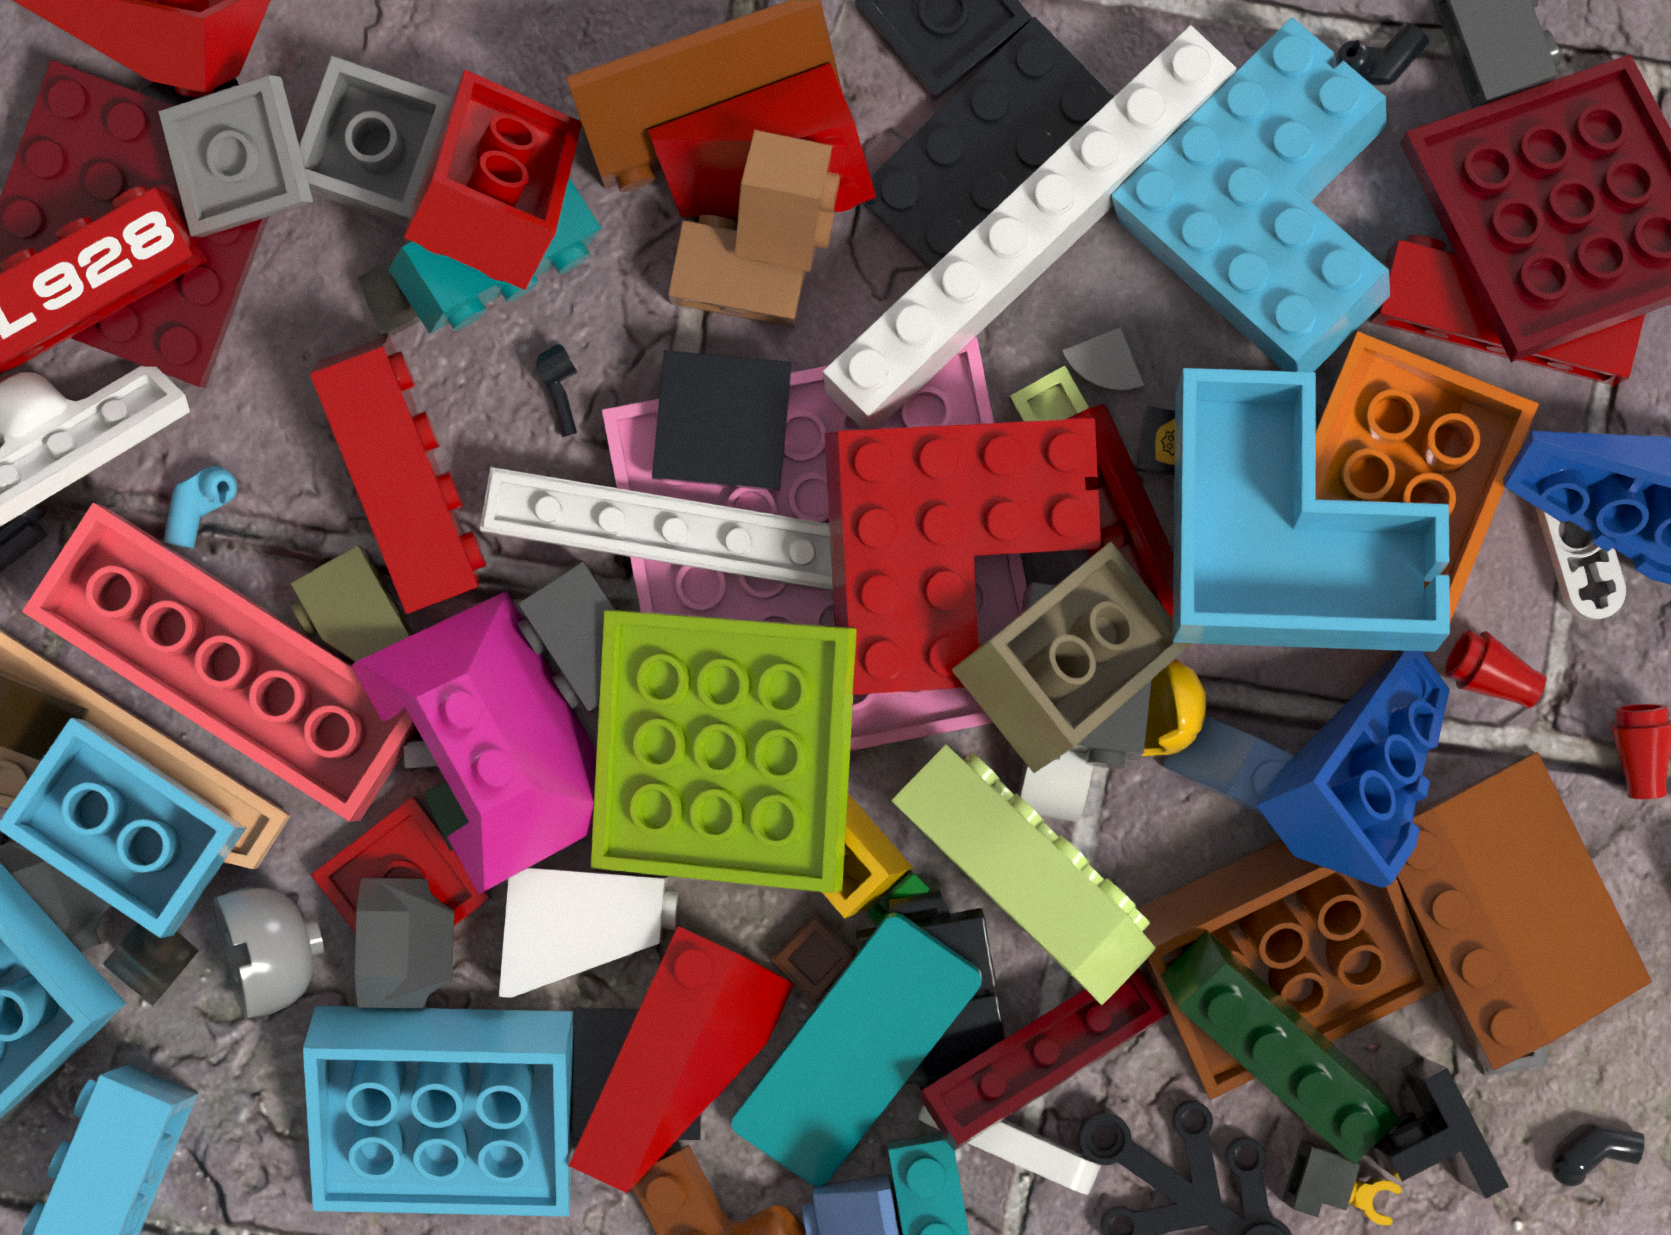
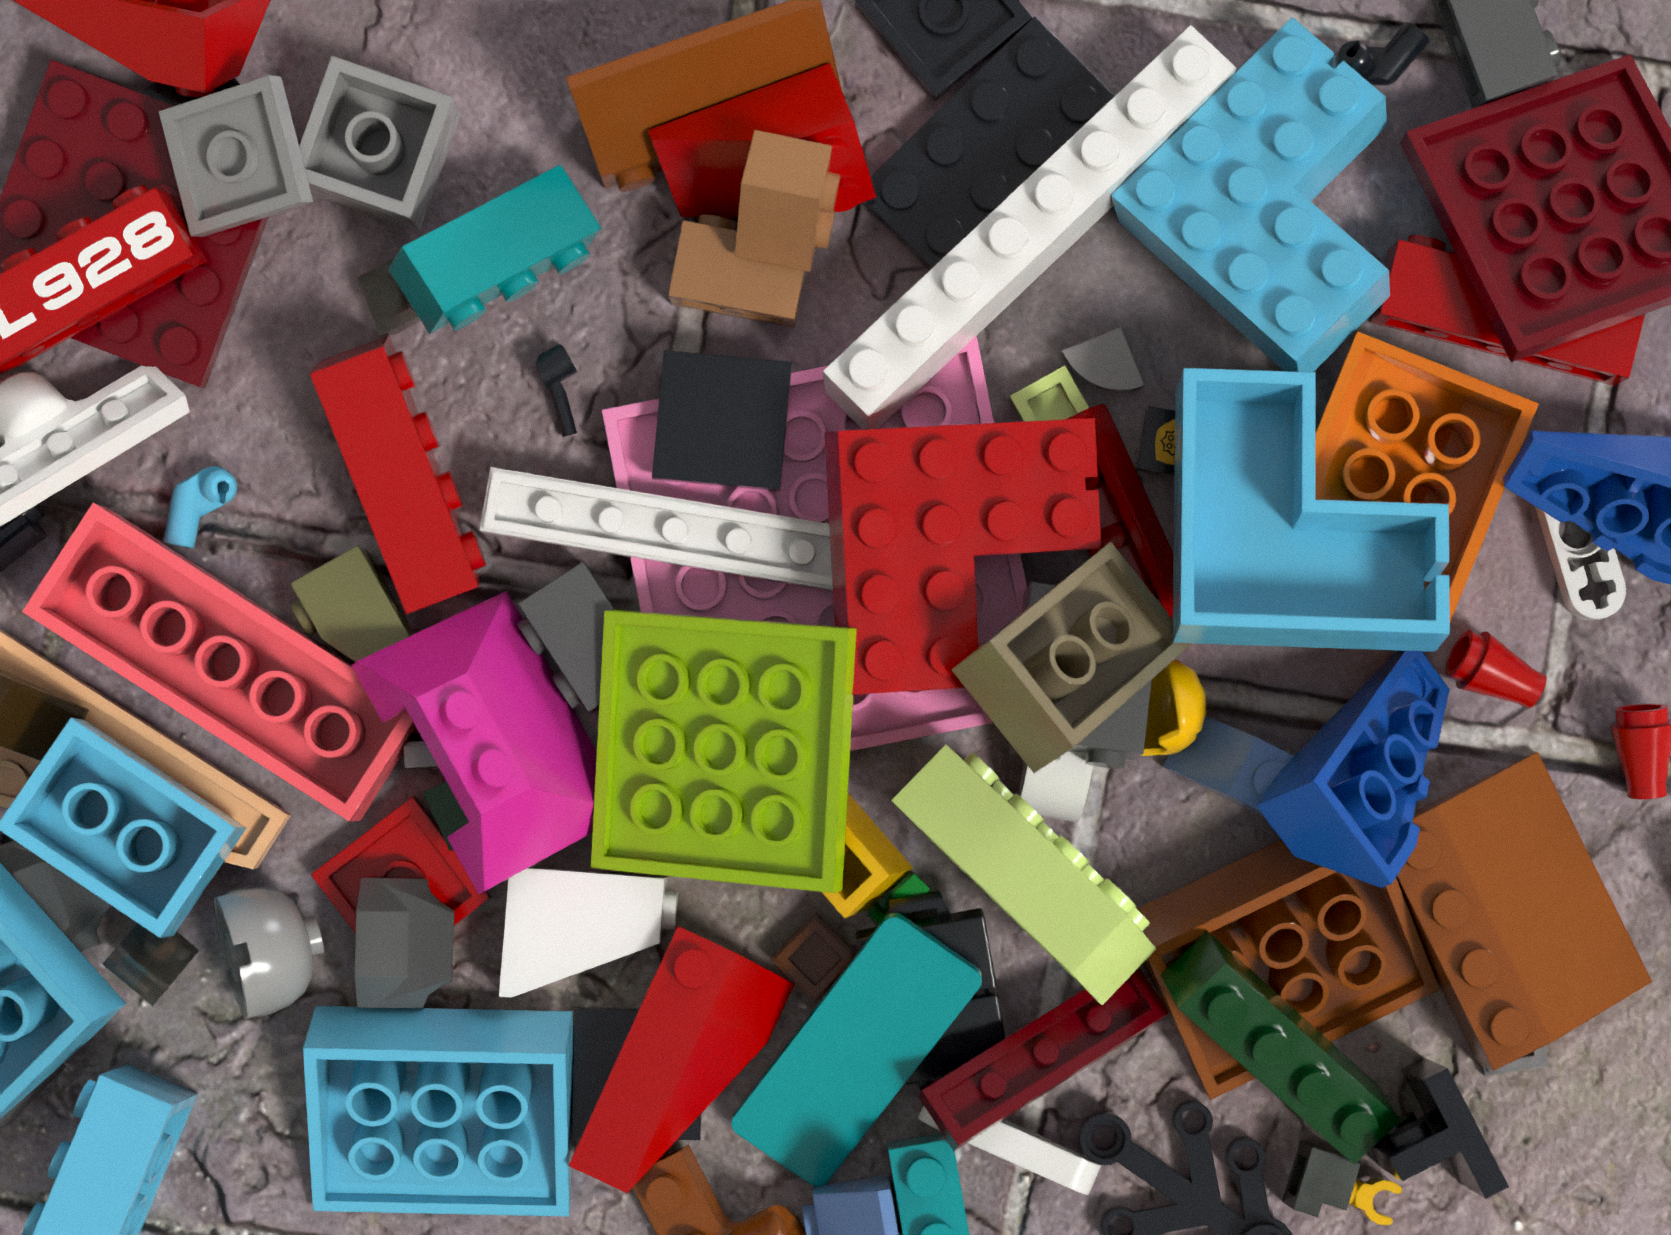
(495, 181): red slope -> none
(1589, 1147): black arm -> none

